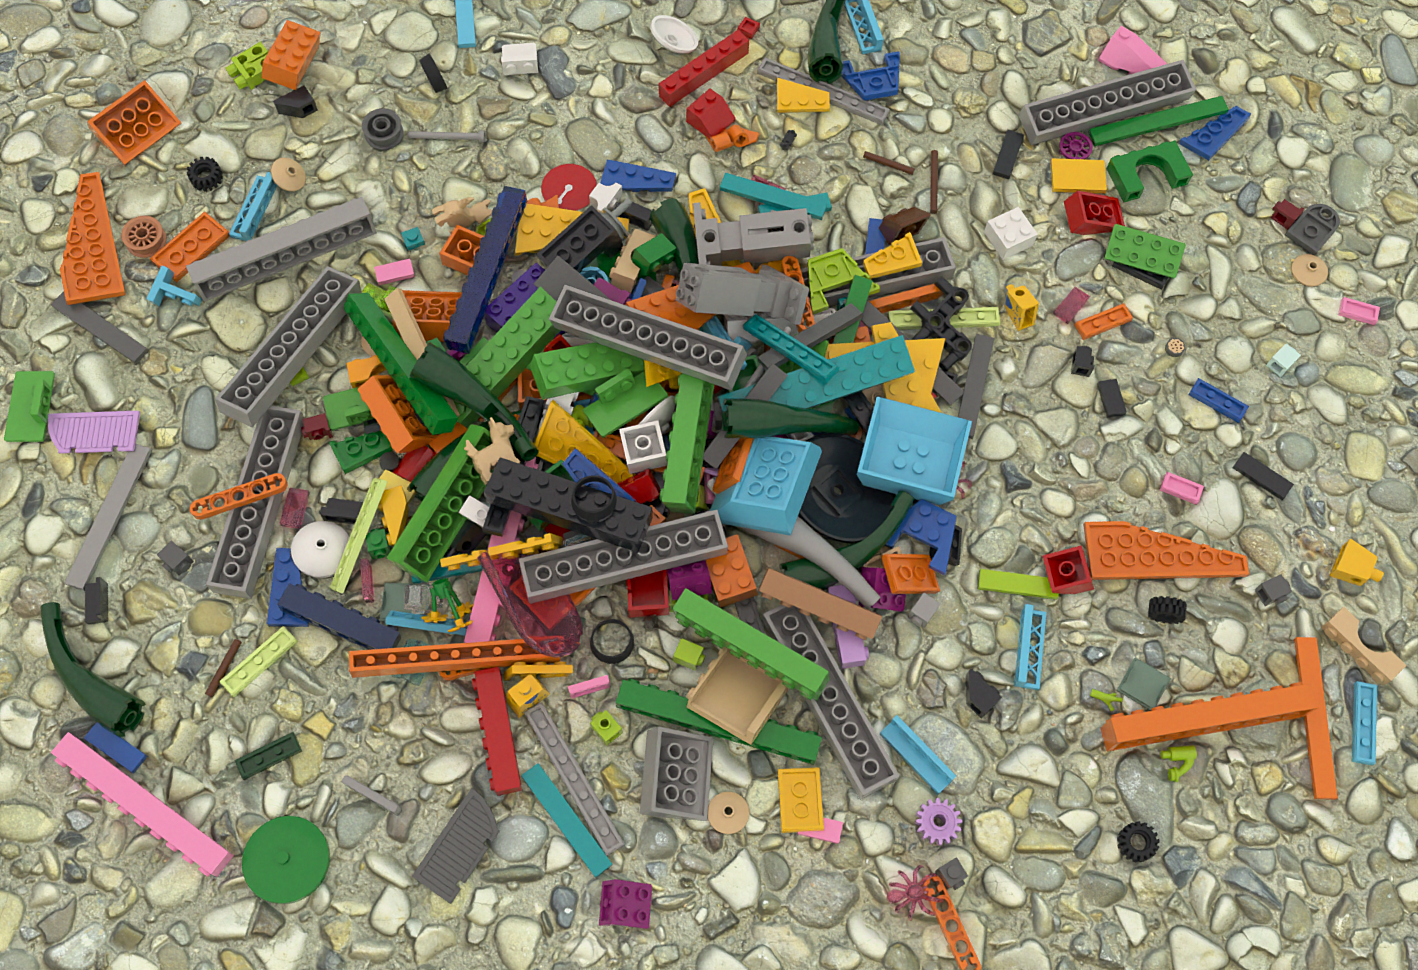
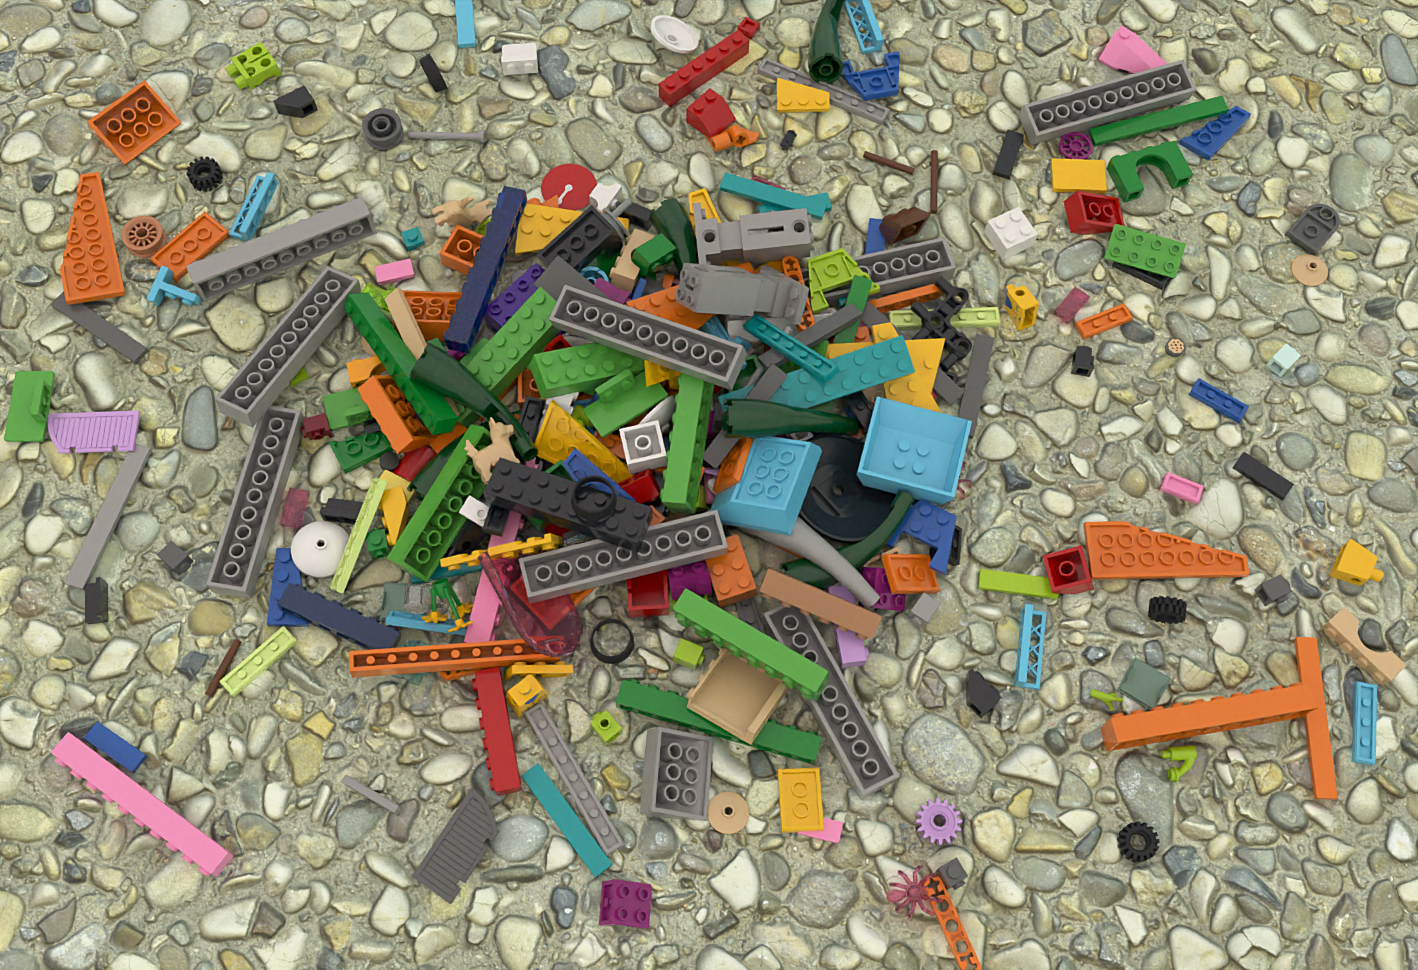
(99, 698): dark green brick -> none
(228, 496): orange beam -> none
(268, 755): dark green tile -> none
(286, 180): tan dish -> none
(286, 860): green dish -> none
(291, 55): orange brick -> none
(367, 580): clear pink tile -> none
(589, 686): bright pink tile -> none
(637, 177): blue wing -> none
(896, 258): yellow wing -> none
(917, 755): medium azure fence -> none
(1111, 398): black tile -> none
(1286, 213): dark red brick -> none
(1359, 311): bright pink tile -> none

